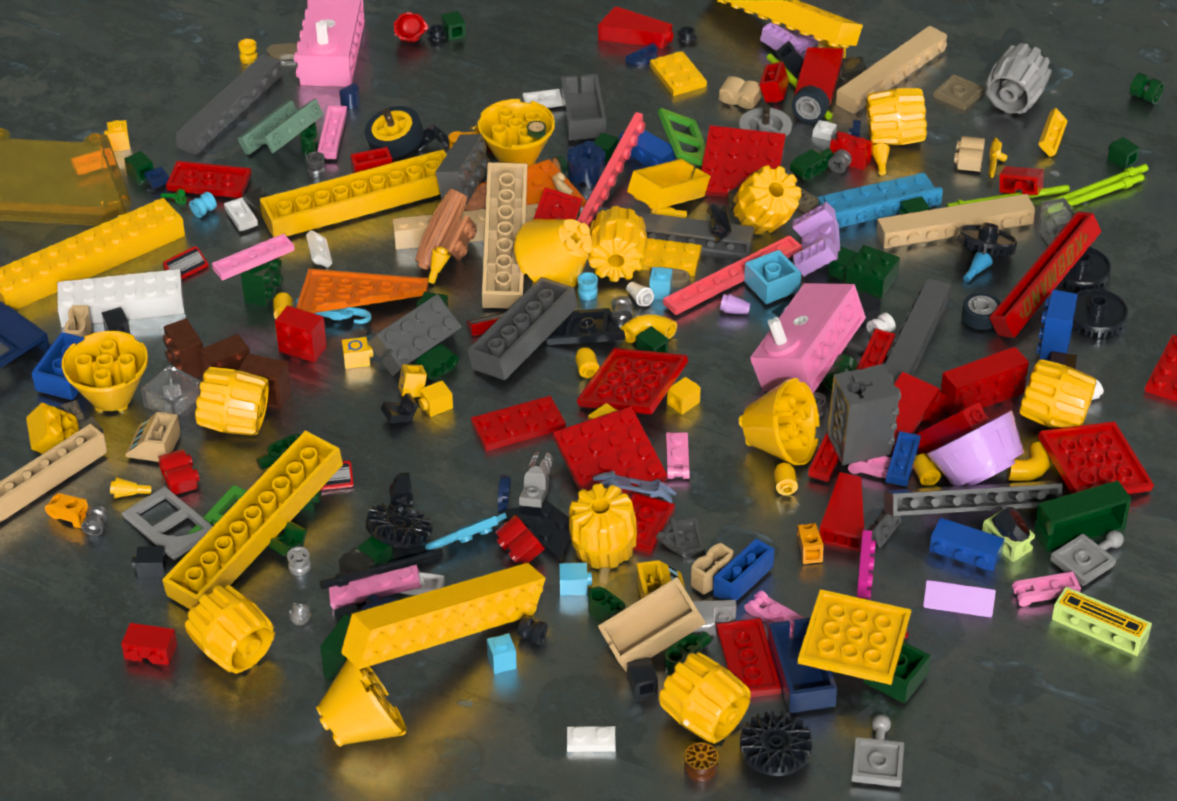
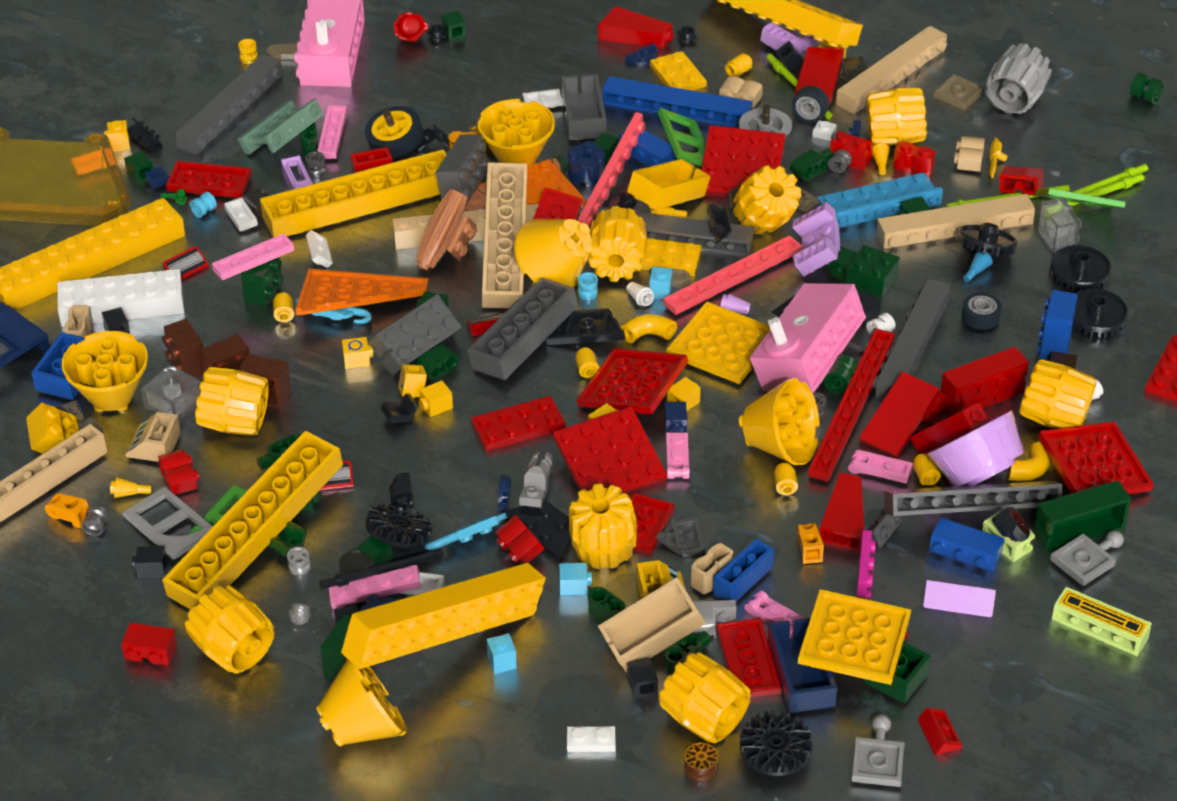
(141, 134): none -> black hinge
(288, 175): none -> lavender window
(300, 333): red brick -> none
(350, 96): dark blue brick -> none
(438, 260): yellow cone -> none
(533, 630): black wheel -> none
(536, 129): tile -> none
(560, 185): tan arm -> none
(622, 309): flat silver wheel -> none
(631, 201): none -> black plate
(652, 341): dark green brick -> none
(653, 488): sand blue piece -> none
(675, 417): none -> dark blue brick
(688, 103): none -> blue brick
(720, 342): none -> yellow plate
(738, 65): none -> yellow brick
(772, 276): medium azure brick -> none
(774, 82): red brick -> none
(863, 414): piece -> none
(903, 458): blue plate -> none
(914, 159): none -> red brick
(939, 731): none -> red slope
(1044, 587): bright pink plate -> none
(1045, 274): red brick -> none
(1052, 132): yellow plate -> none
(1081, 198): none -> bright green window
(1123, 153): dark green brick -> none

